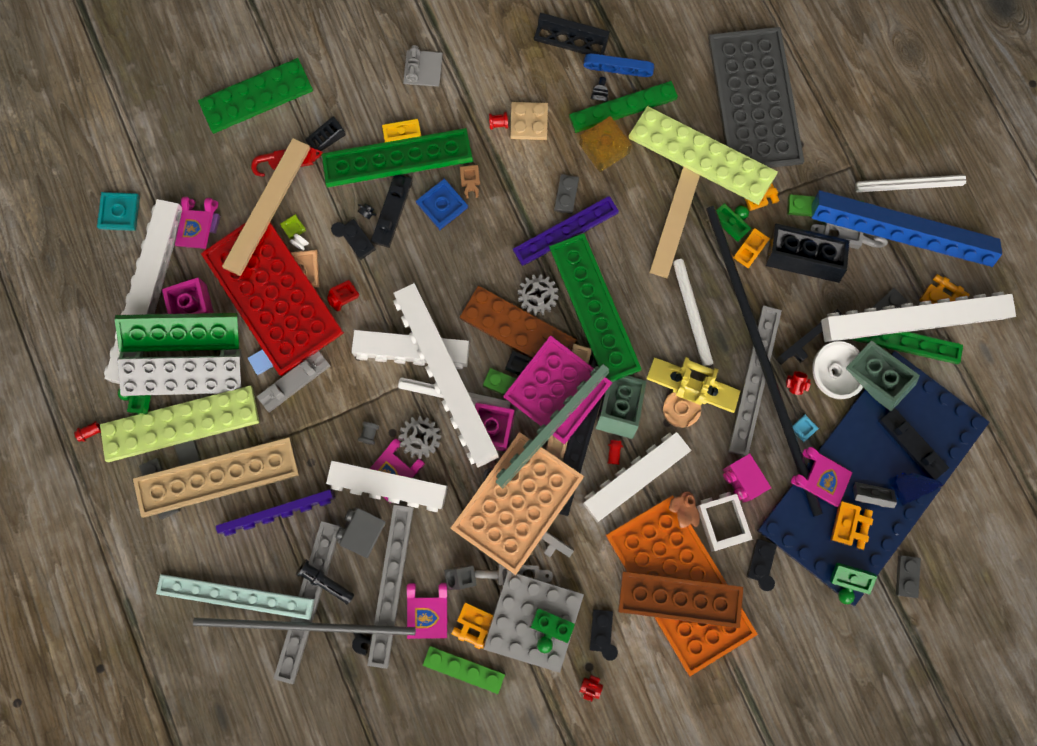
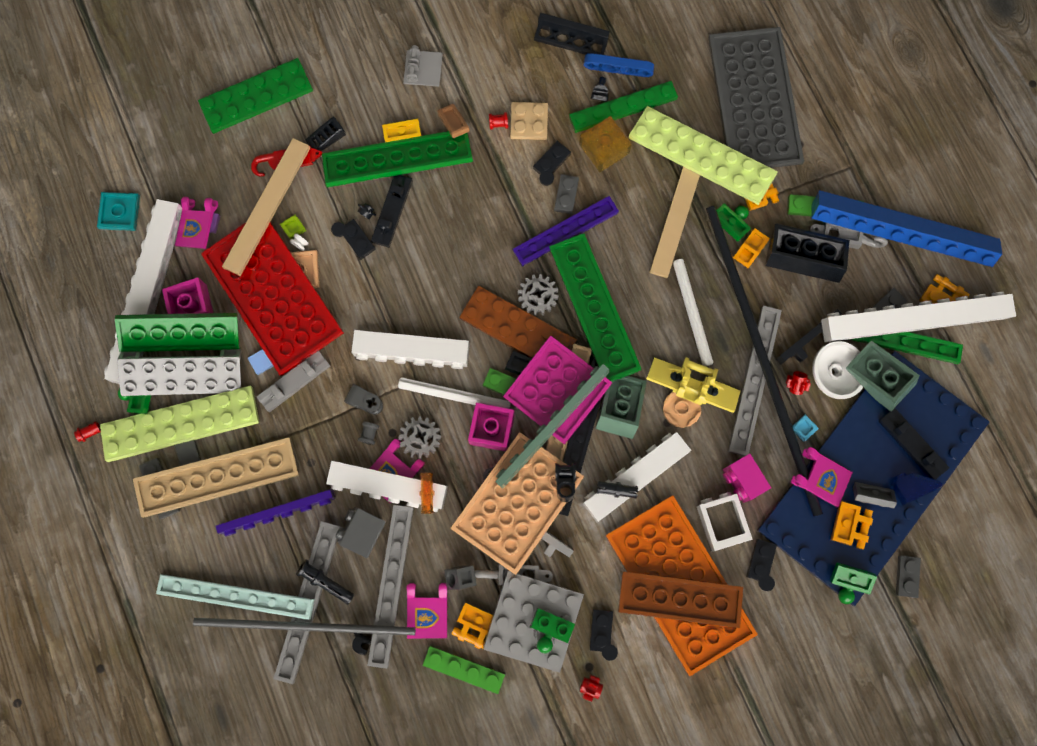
(342, 295): red bracket -> none
(362, 398): none -> dark grey piece
(426, 493): none -> clear orange pin
(441, 204): blue plate -> none
(446, 376): white brick -> none
(453, 120): none -> medium nougat tile
(470, 178): medium nougat plate -> none
(551, 162): none -> black hinge
(565, 477): none -> black piece
(614, 452): red pin -> none
(617, 489): none -> black pin
(686, 510): nougat plate -> none
(910, 183): white axle -> none

